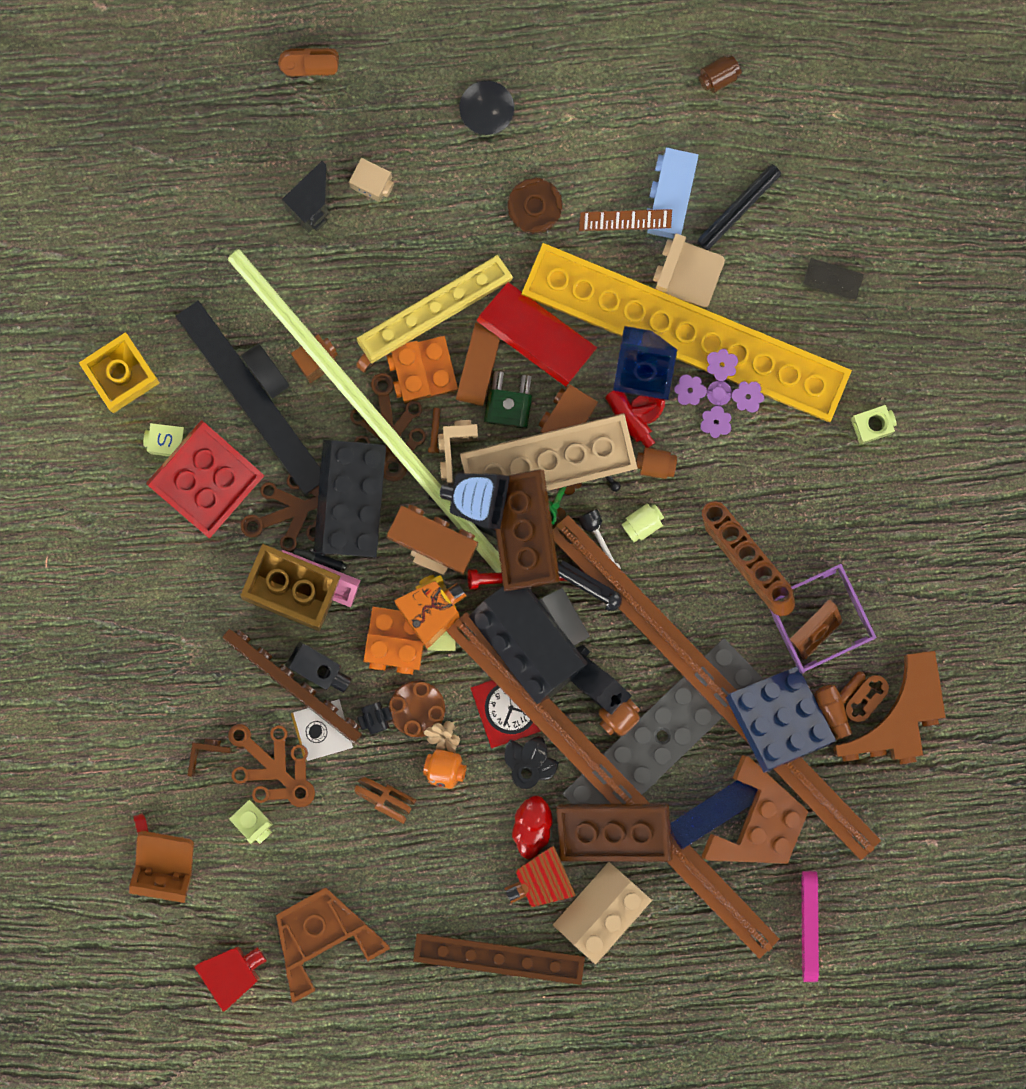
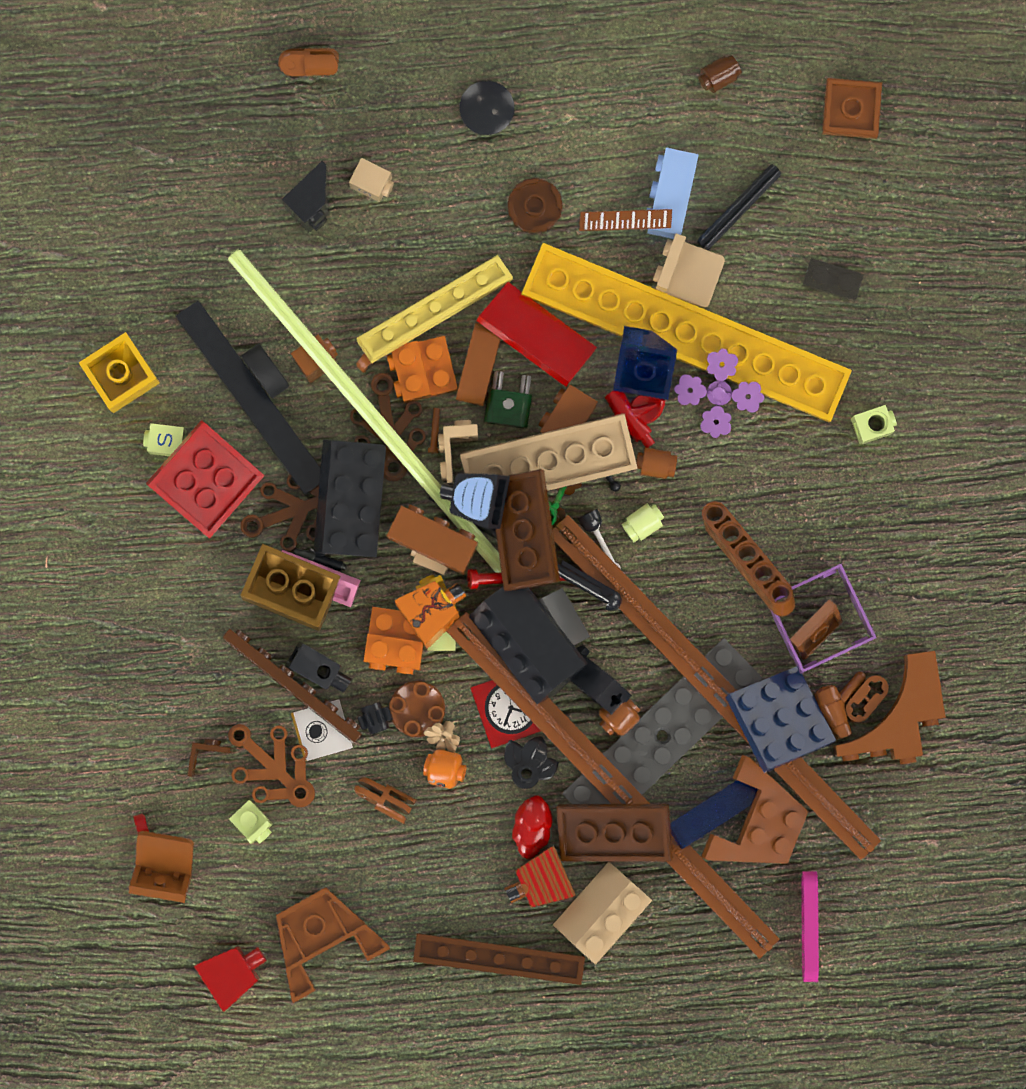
(852, 108): none -> dark orange plate

